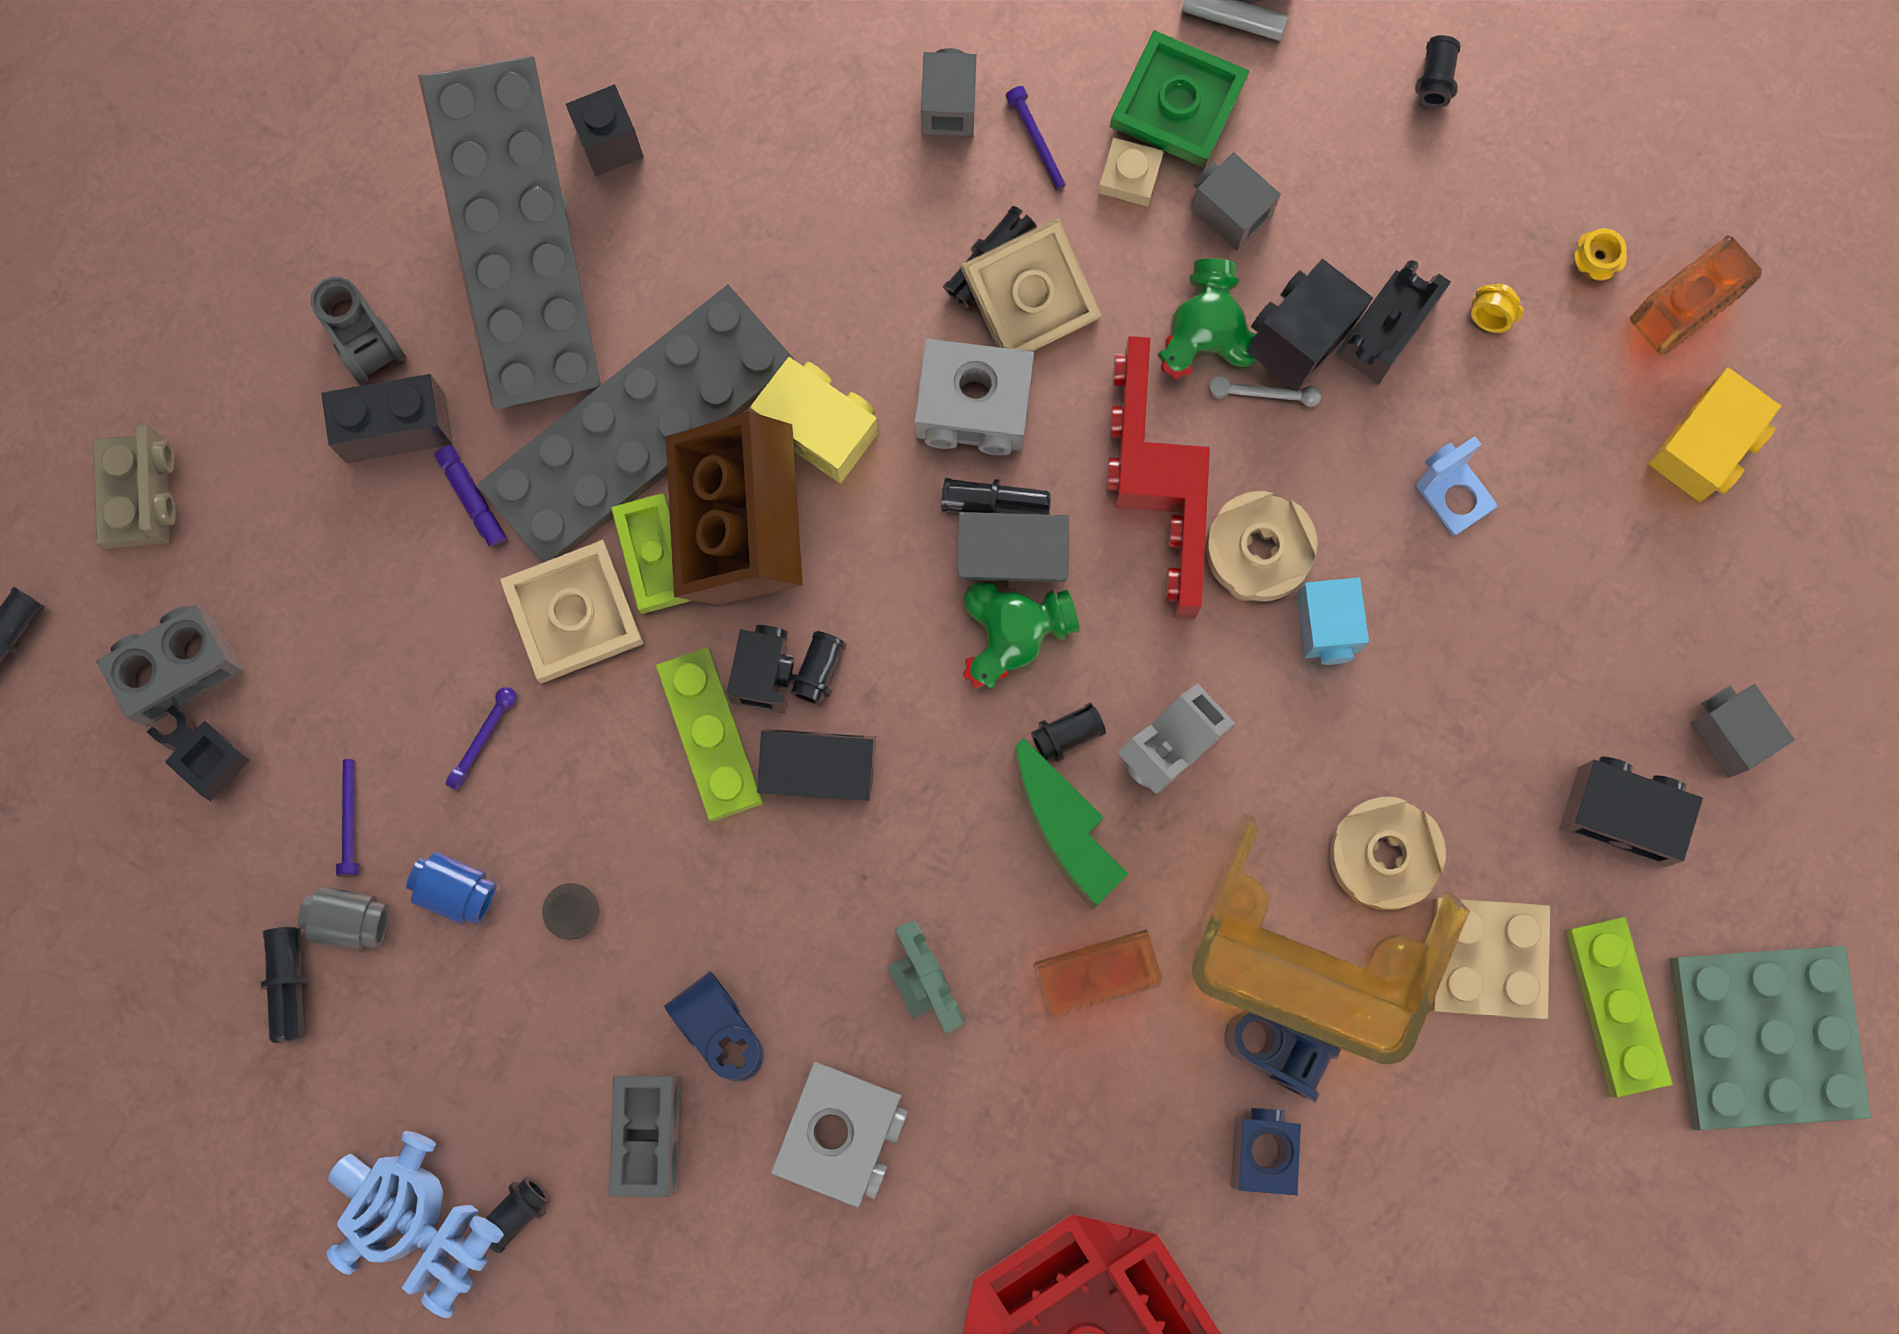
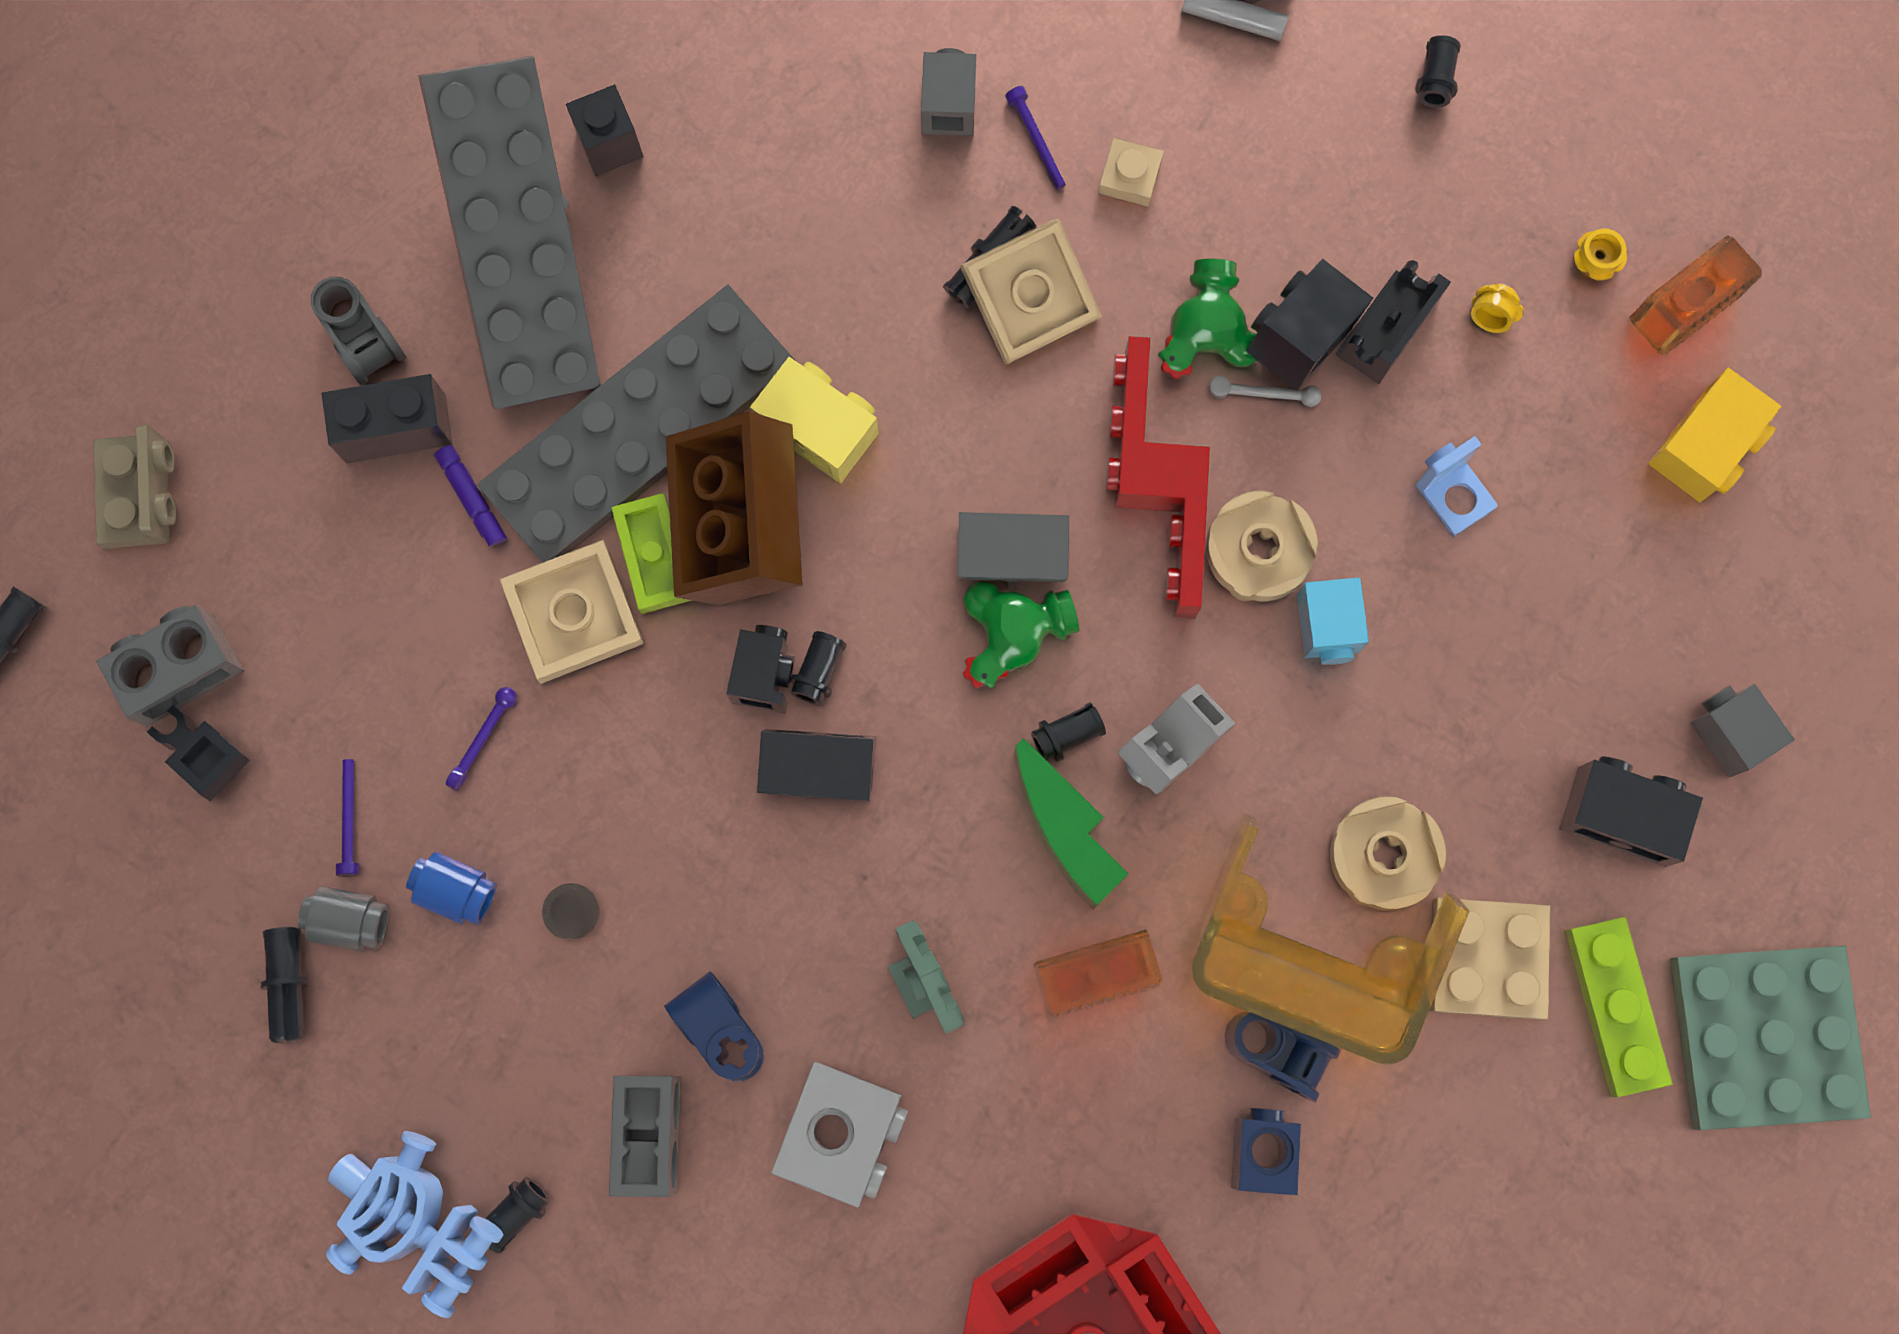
(709, 734): lime plate -> none
(950, 417): light grey brick -> none
(992, 498): black axle -> none
(1179, 99): green plate -> none
(1234, 200): dark grey brick -> none

